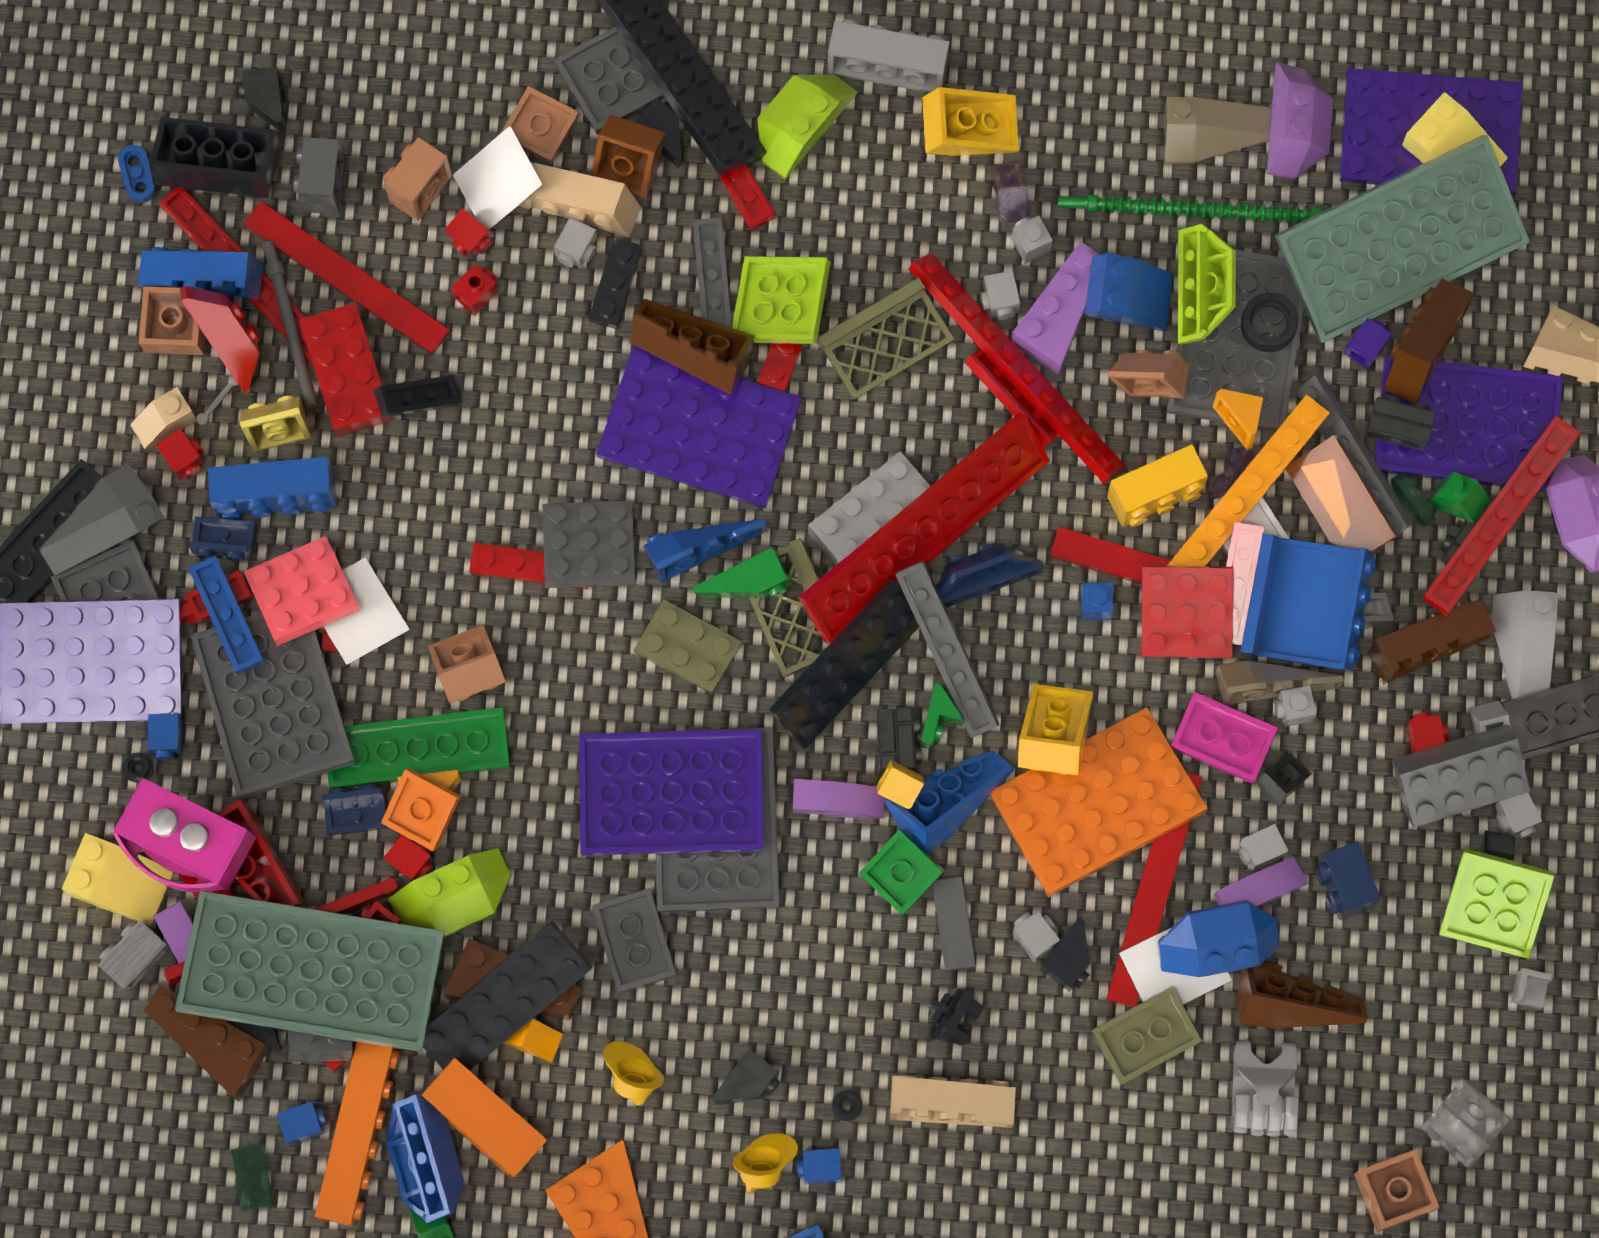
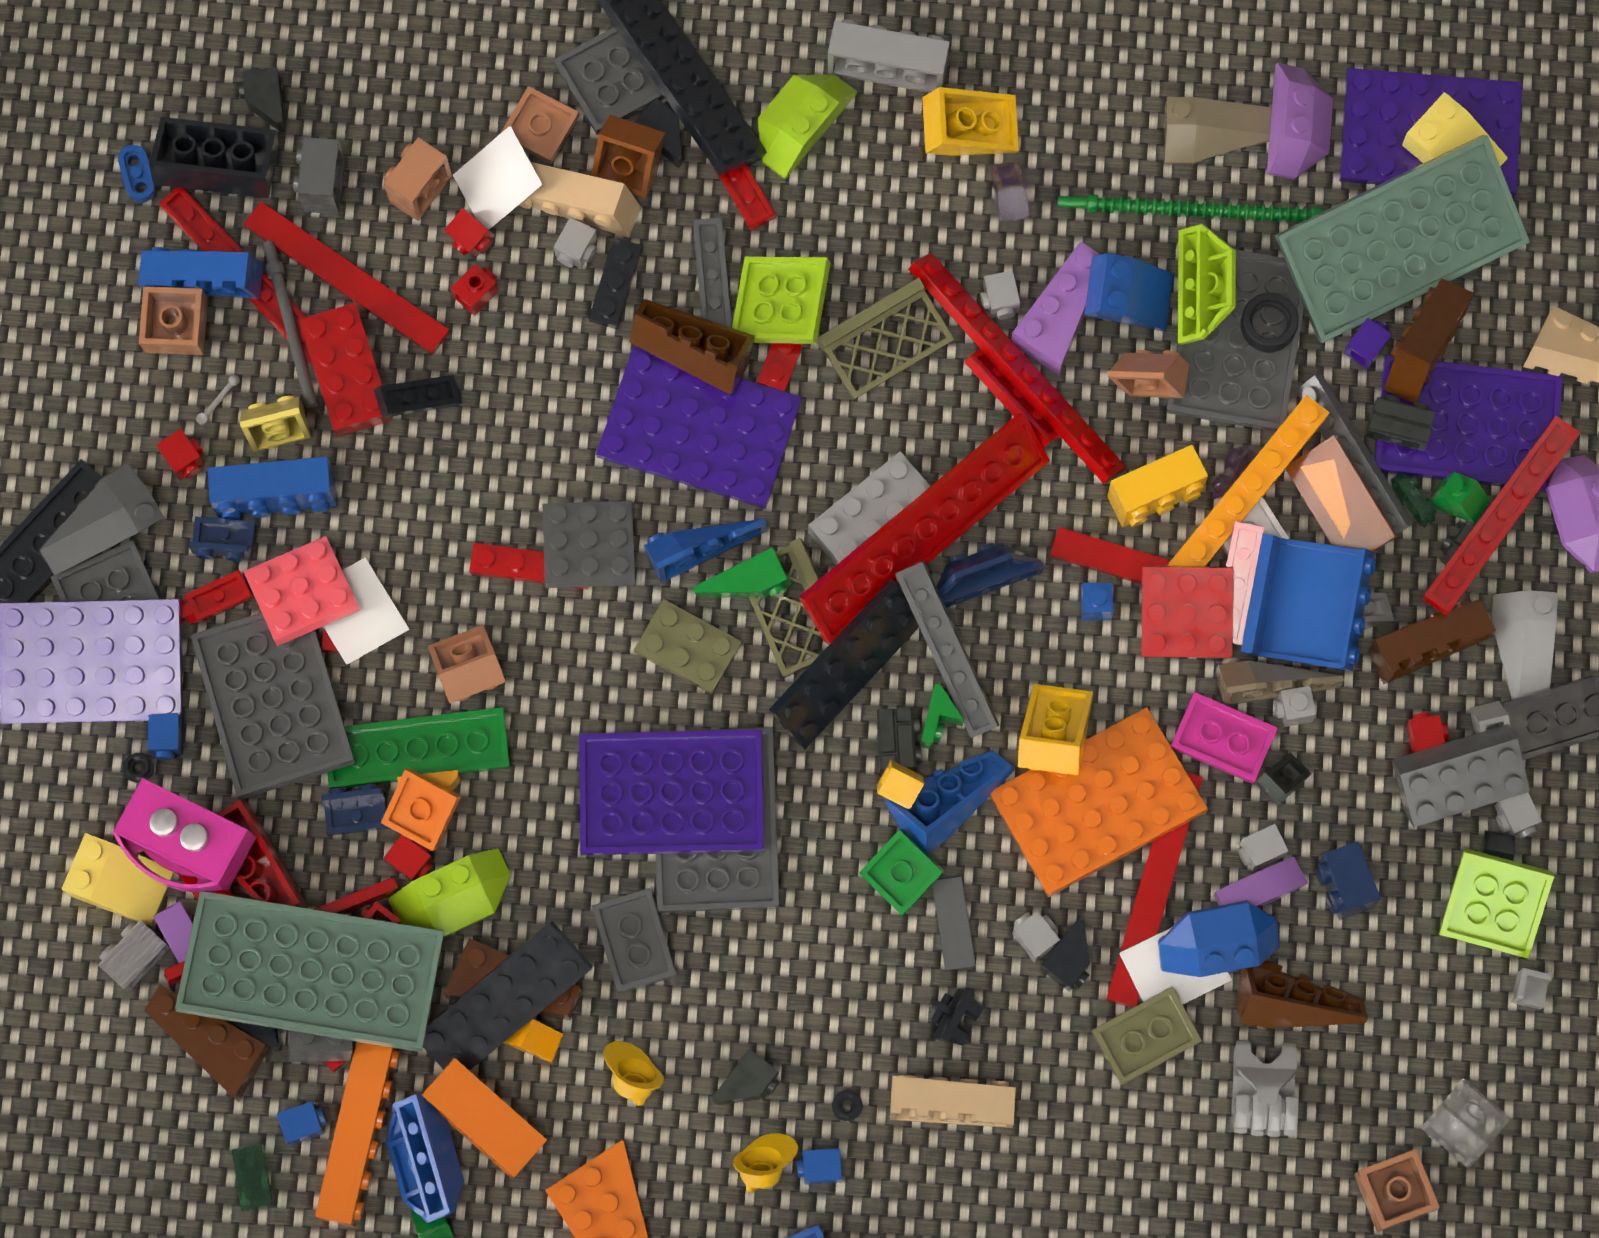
(162, 418): tan slope -> none
(225, 330): wedge -> none
(226, 615): blue plate -> none
(837, 799): medium lavender slope -> none
(1031, 238): light grey brick -> none
(1240, 414): light orange slope -> none

